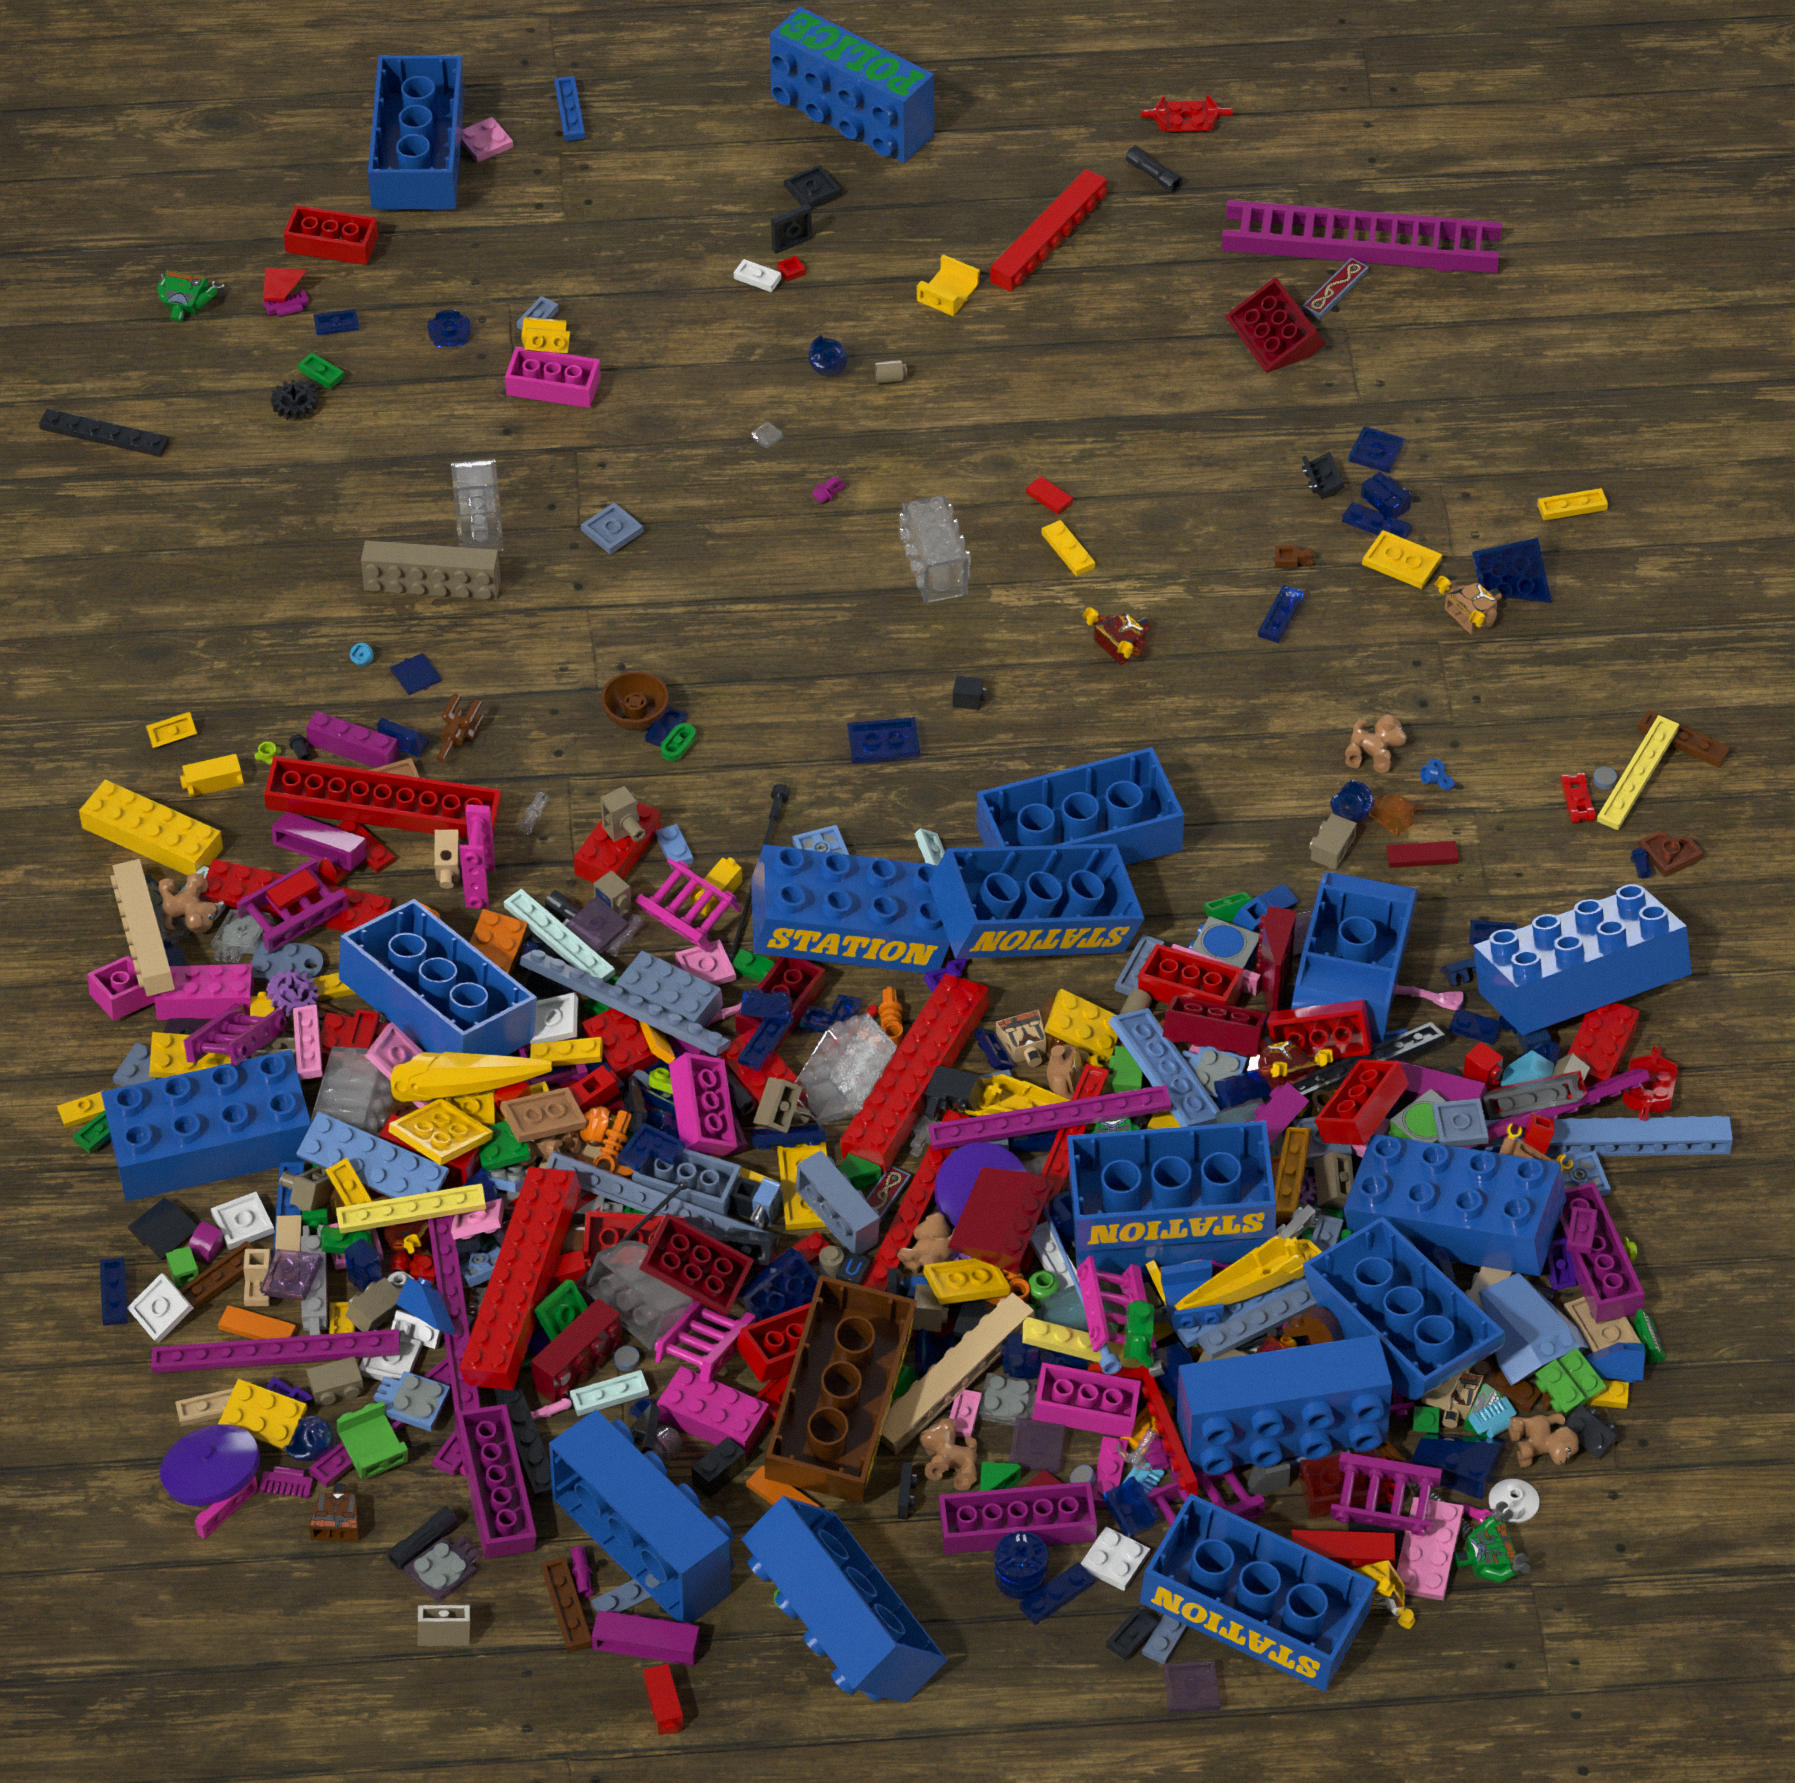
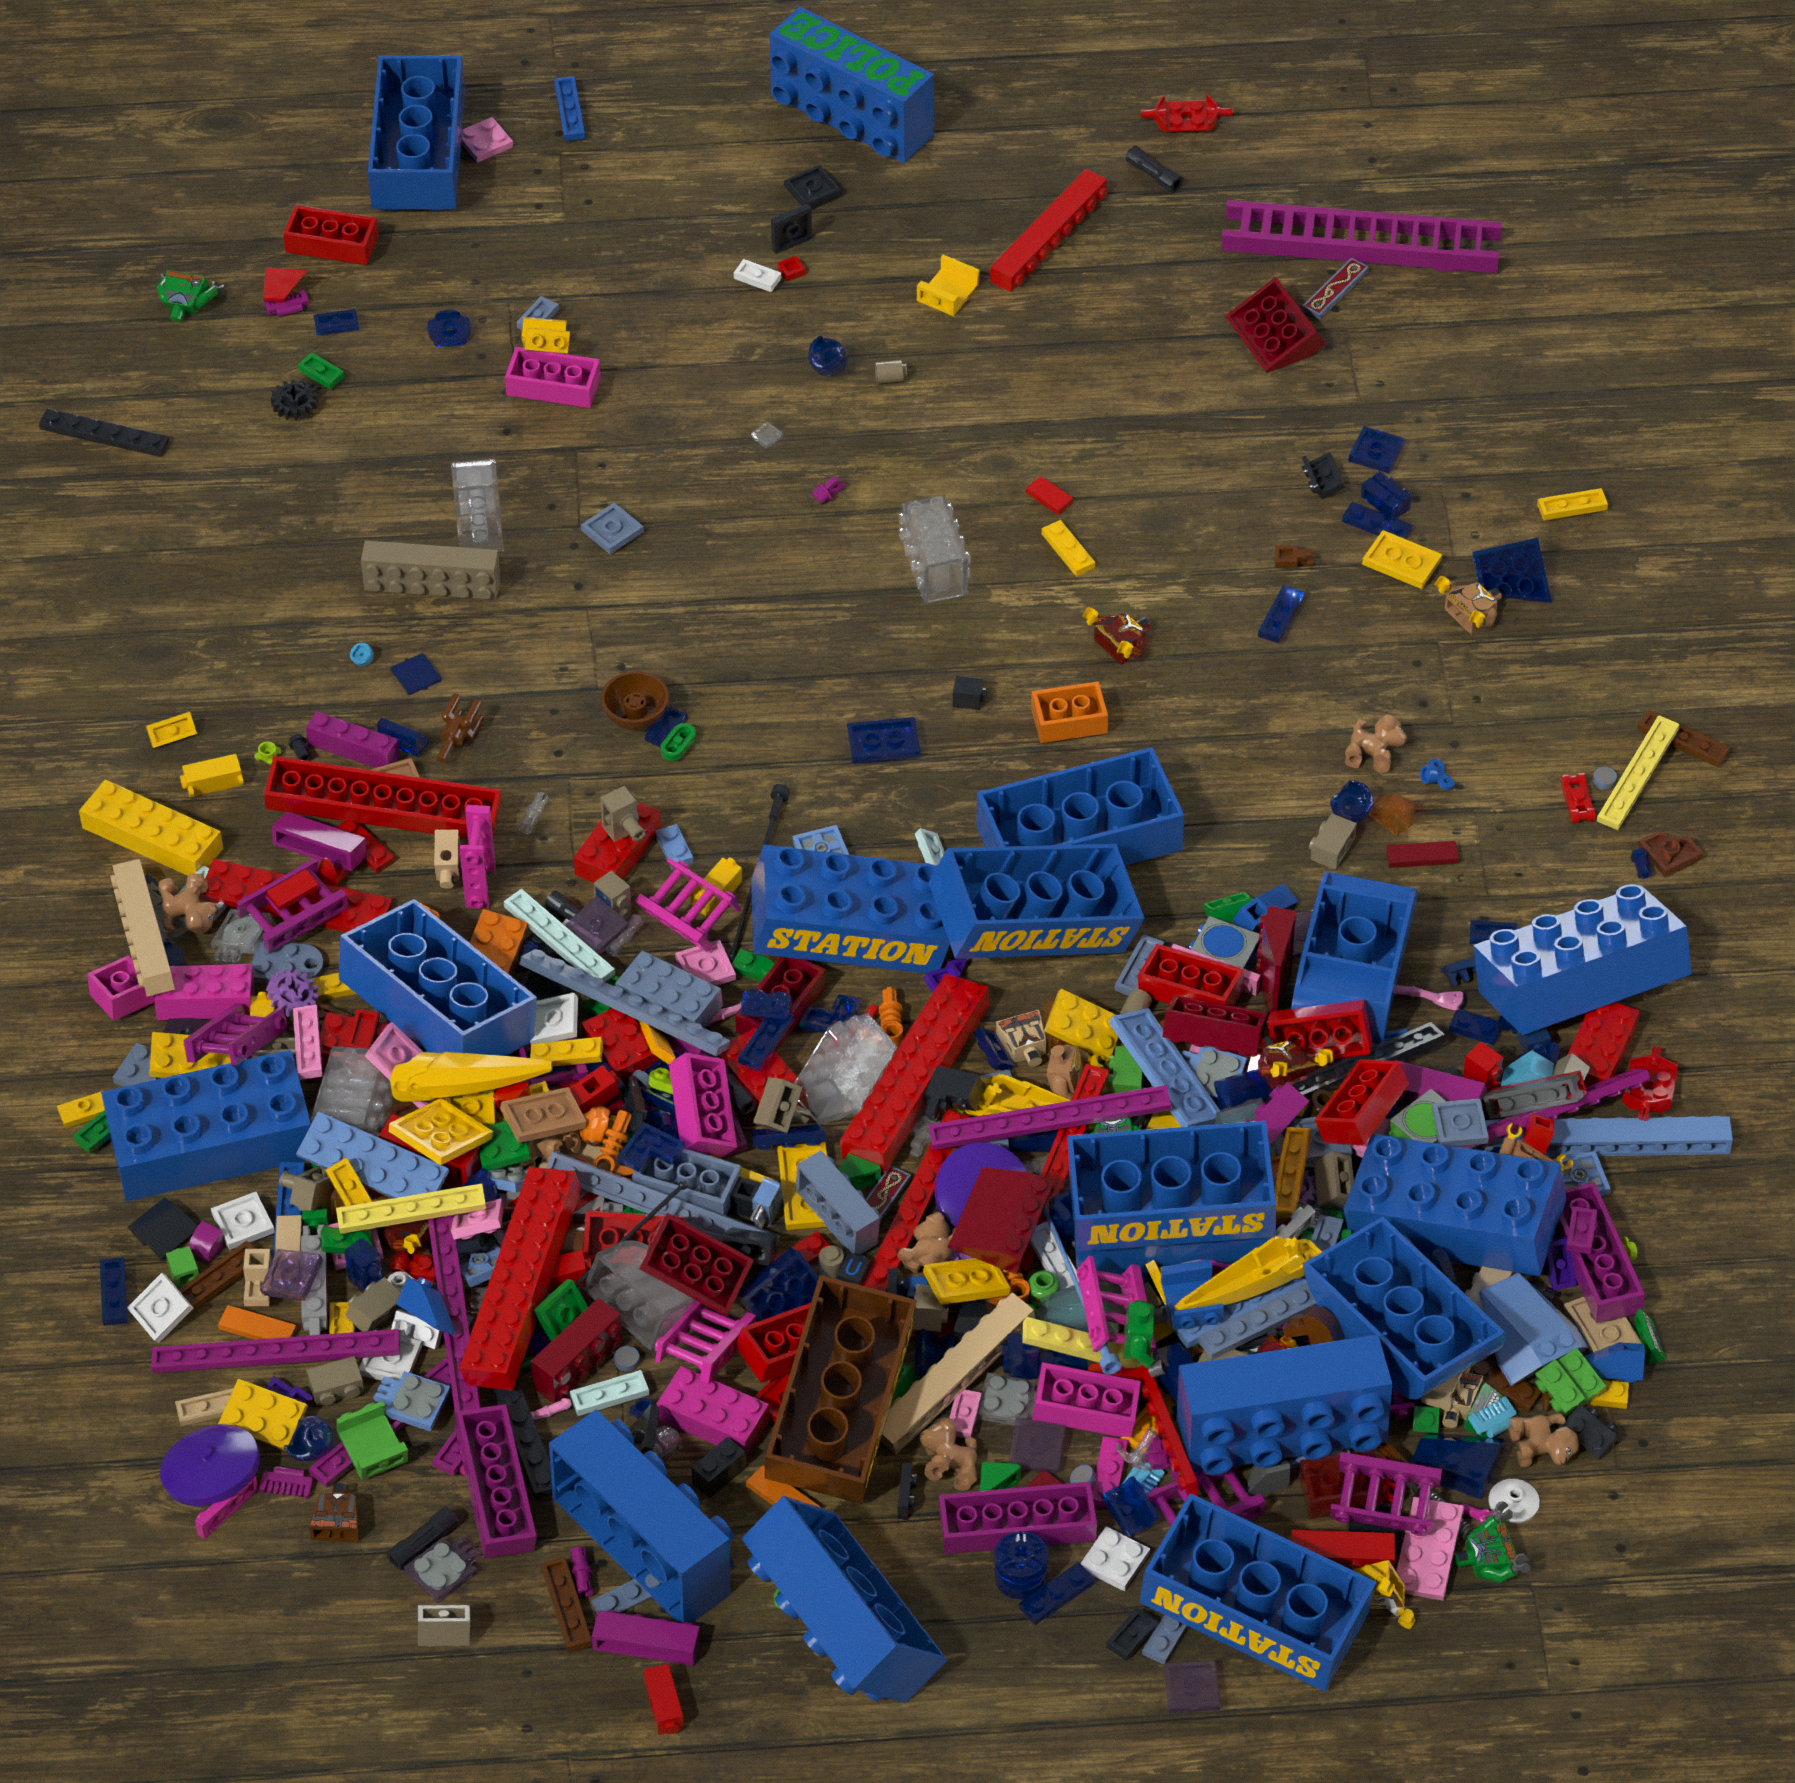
(1069, 712): none -> orange brick

